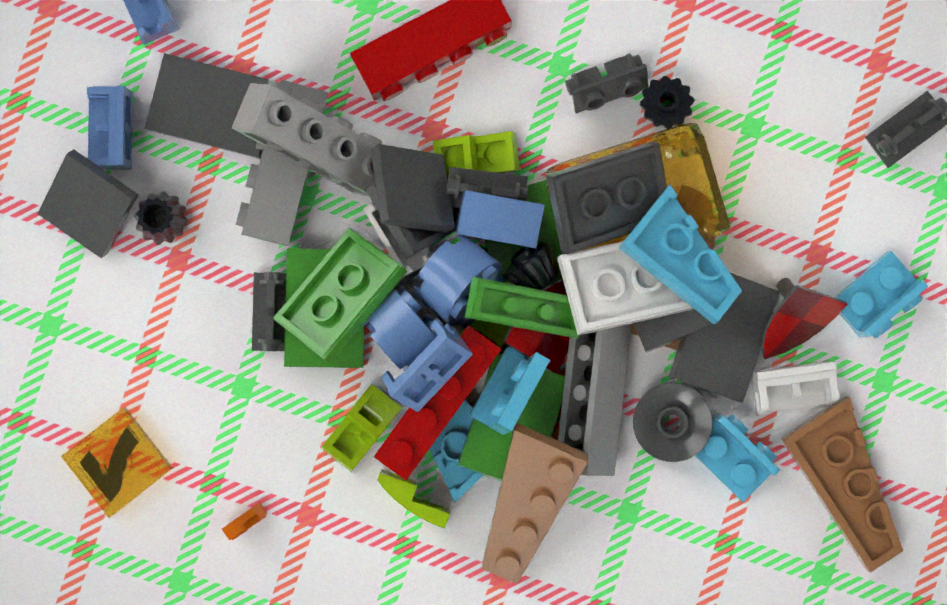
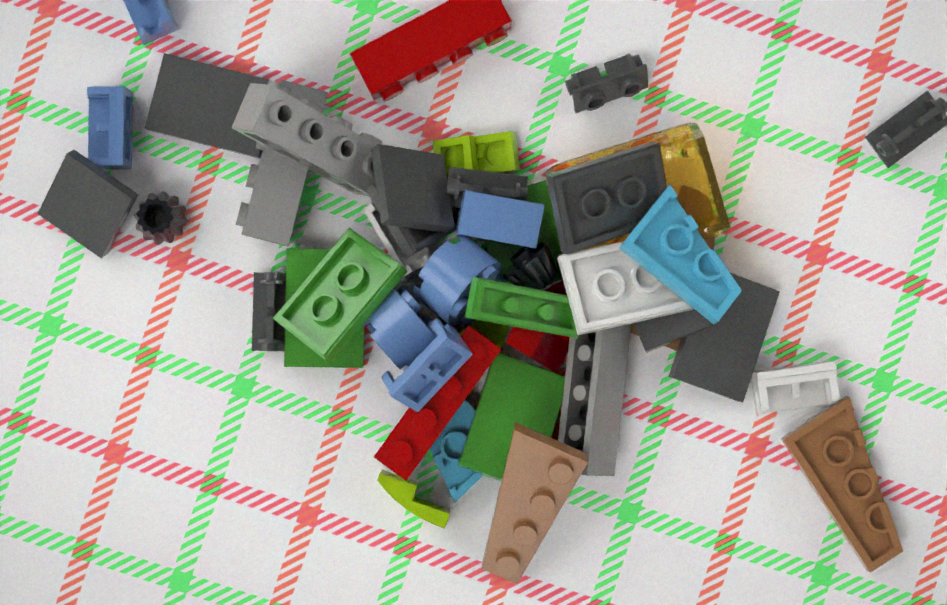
(117, 462): clear yellow tile -> none
(244, 521): orange tile -> none
(361, 427): lime slope -> none
(508, 390): medium azure bracket -> none
(666, 90): black piece -> none
(694, 422): dark grey dish -> none
(735, 458): medium azure bracket -> none
(798, 317): shield -> none
(879, 296): medium azure bracket -> none

